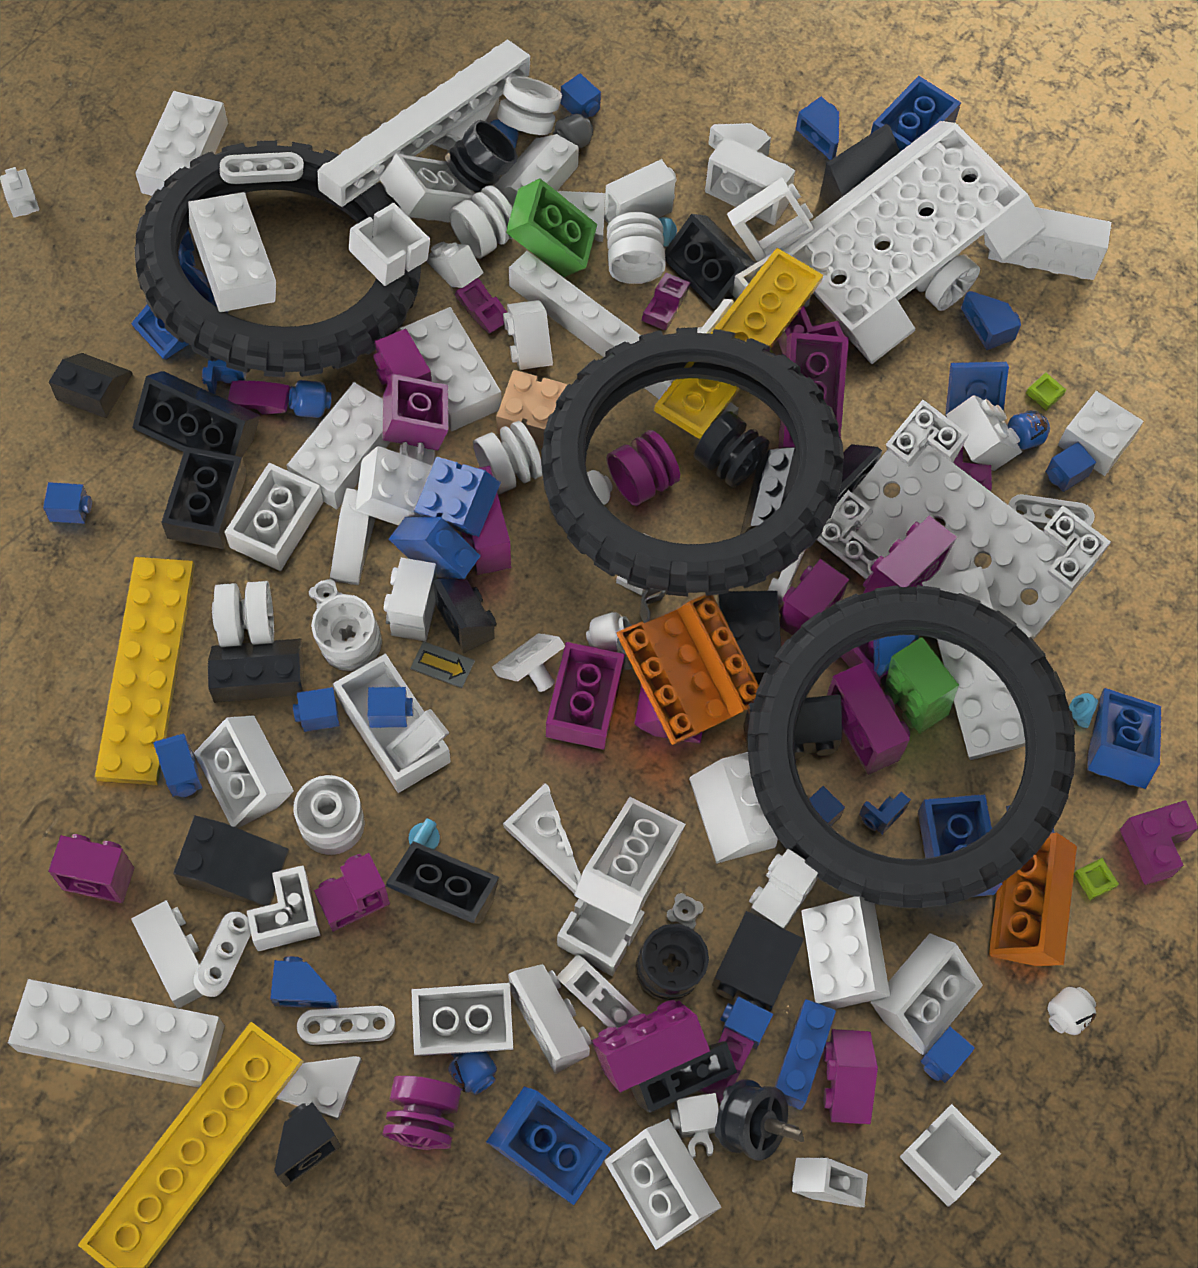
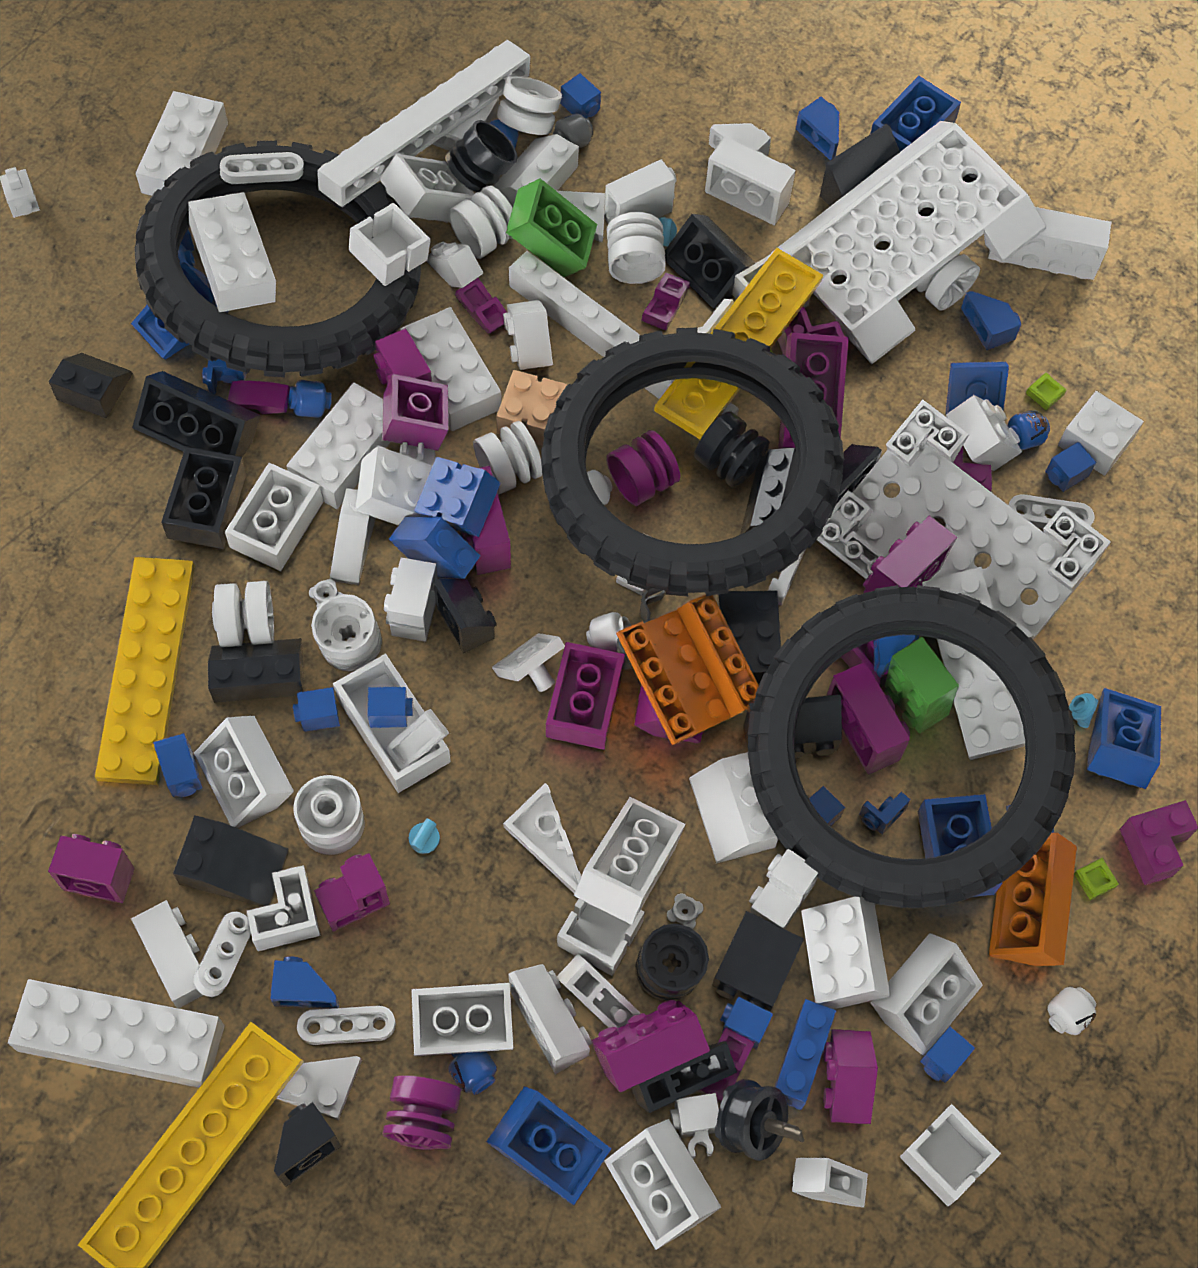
(67, 503): blue brick -> none
(442, 664): light grey sticker -> none
(444, 883): black slope -> none
(782, 236): white window -> none
(818, 591): magenta brick -> none

